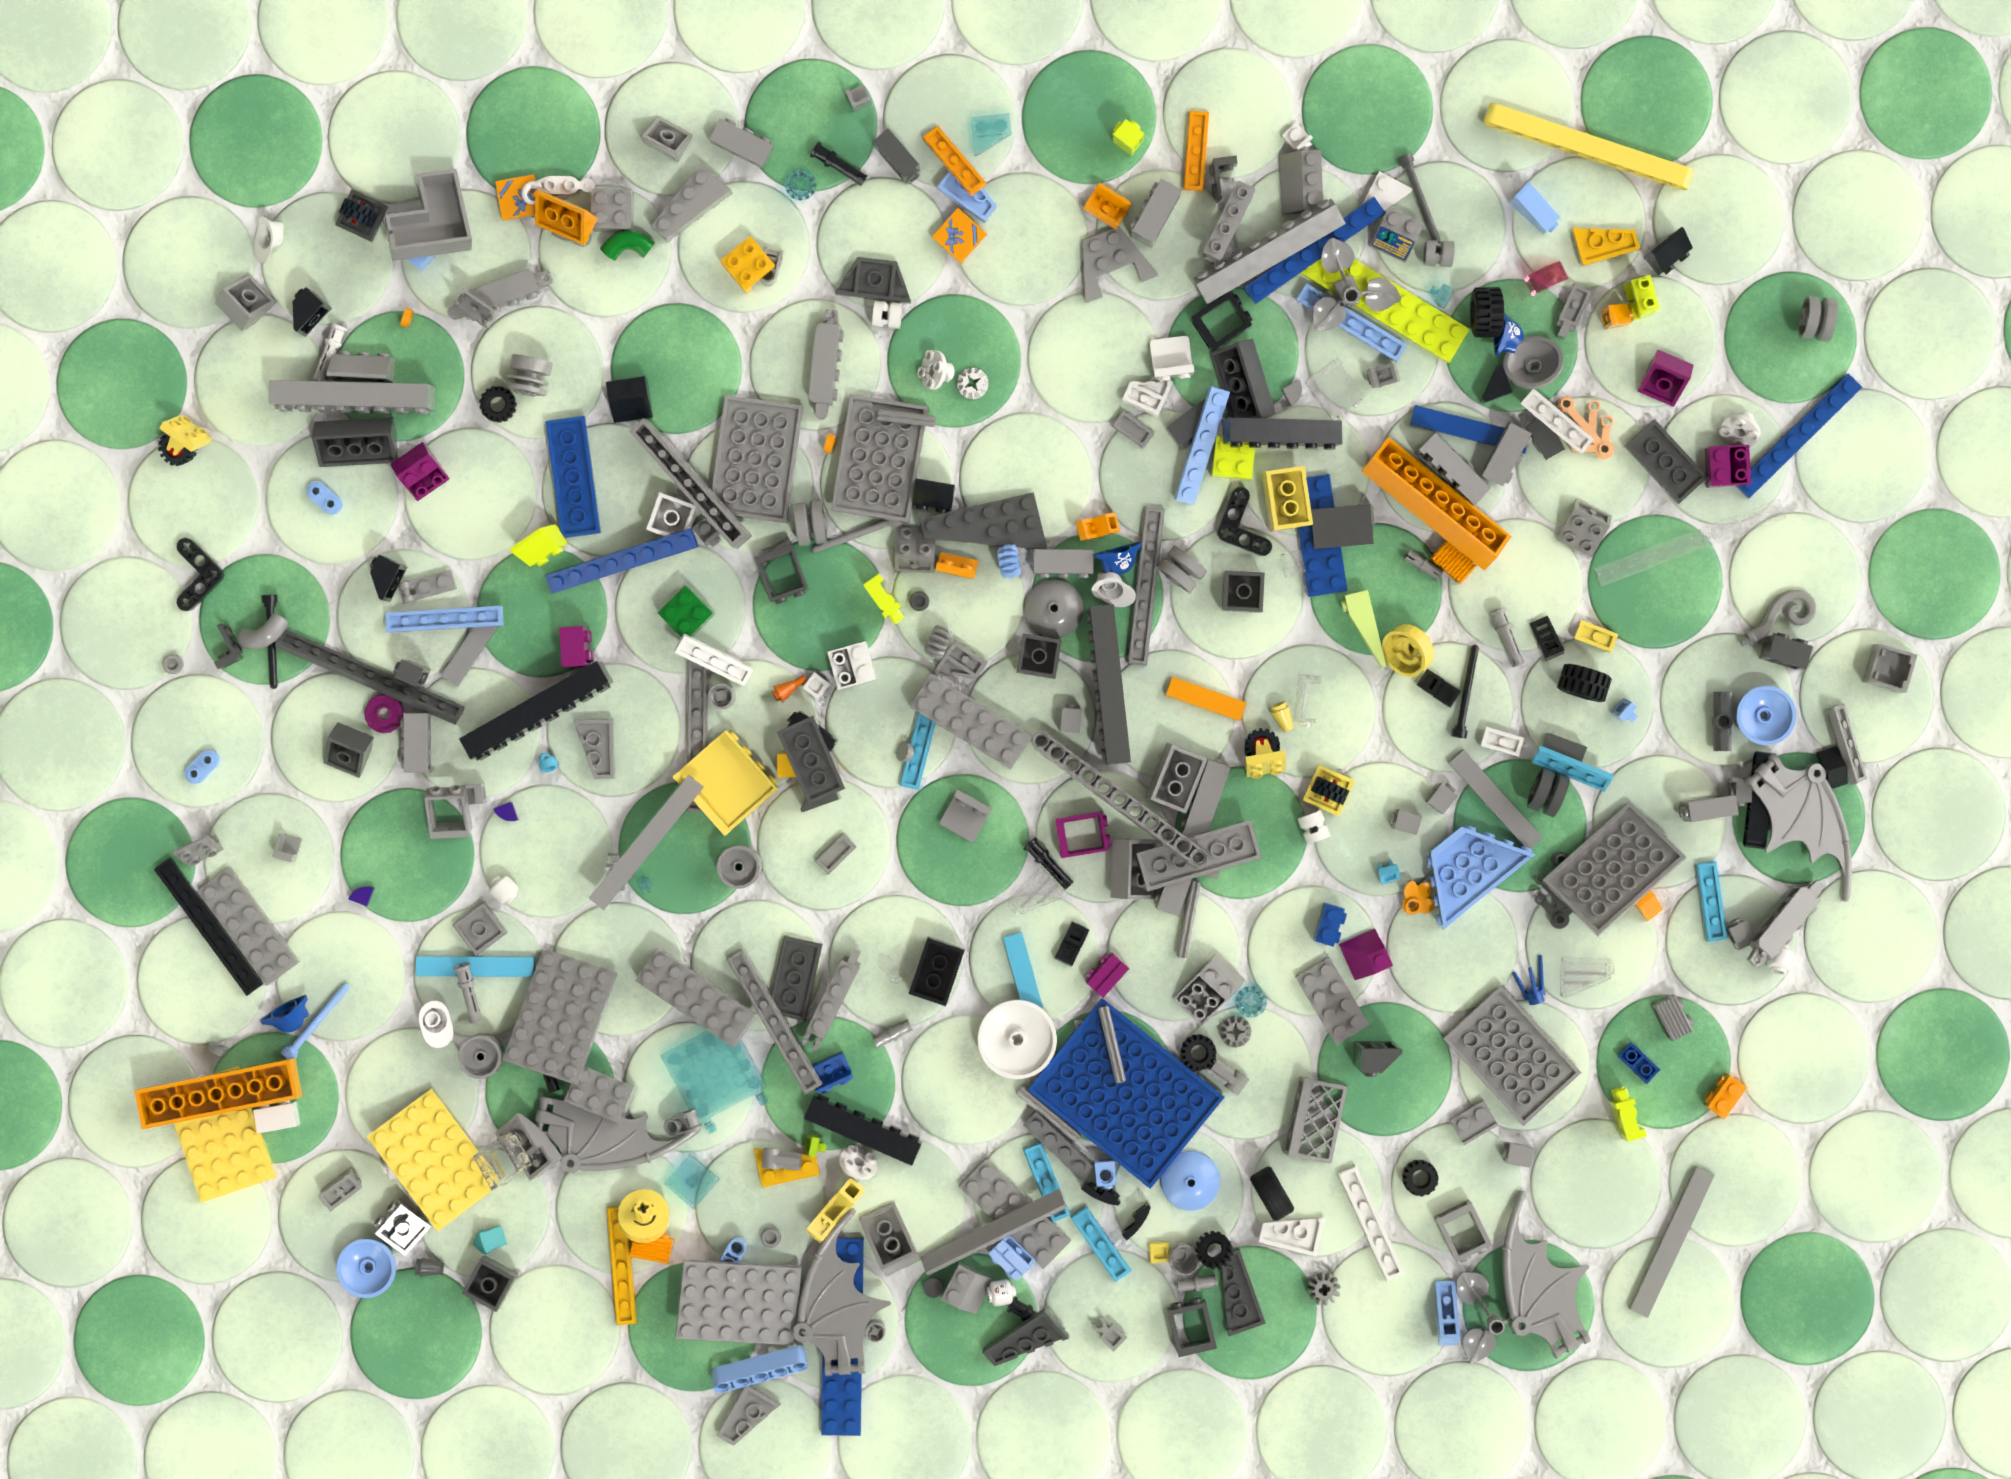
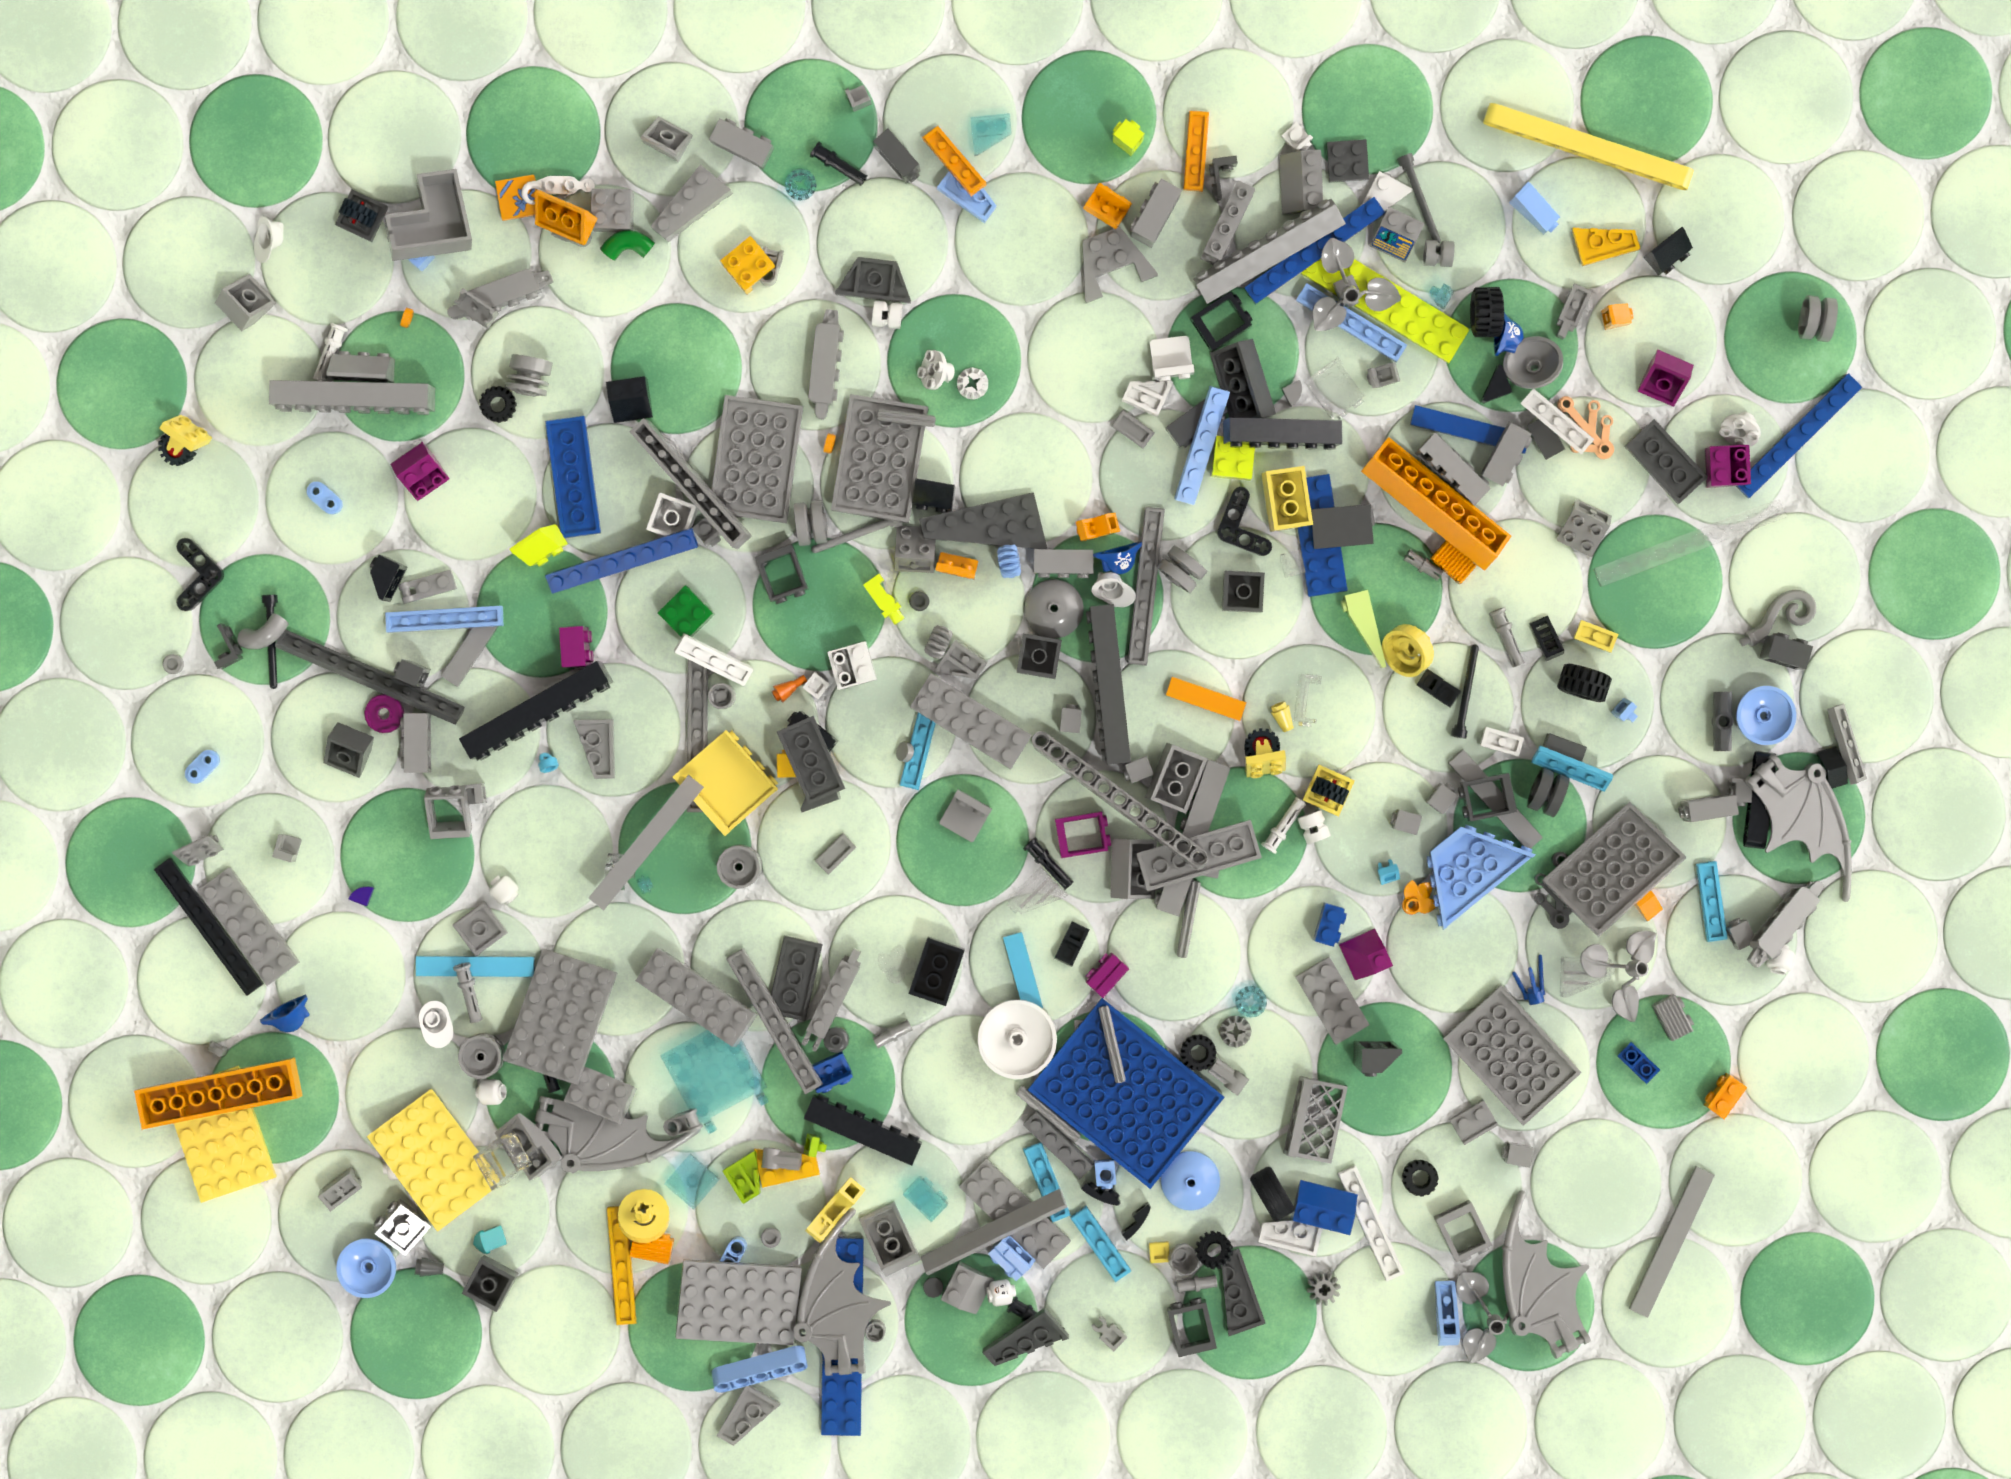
(276, 1117): white brick -> none
(292, 1050): light blue piece -> none
(308, 311): black slope -> none
(355, 442): dark grey slope -> none
(491, 1092): none -> white head
(506, 812): dark purple tile -> none
(744, 1177): none -> lime wing
(836, 1039): none -> dark grey head
(858, 1163): white plate -> none
(926, 1198): none -> clear light blue brick
(959, 235): light orange tile -> none
(1137, 770): none -> light grey brick
(1209, 989): light grey slope -> none
(1278, 834): none -> white pin
(1325, 1207): none -> blue slope
(1347, 160): none -> dark grey plate
(1507, 791): none -> dark grey window
(1546, 278): clear pink slope -> none
(1626, 1115): neon yellow hips -> none
(1641, 947): none -> light grey plant
(1645, 298): neon yellow hips -> none
(1889, 668): light grey container -> none

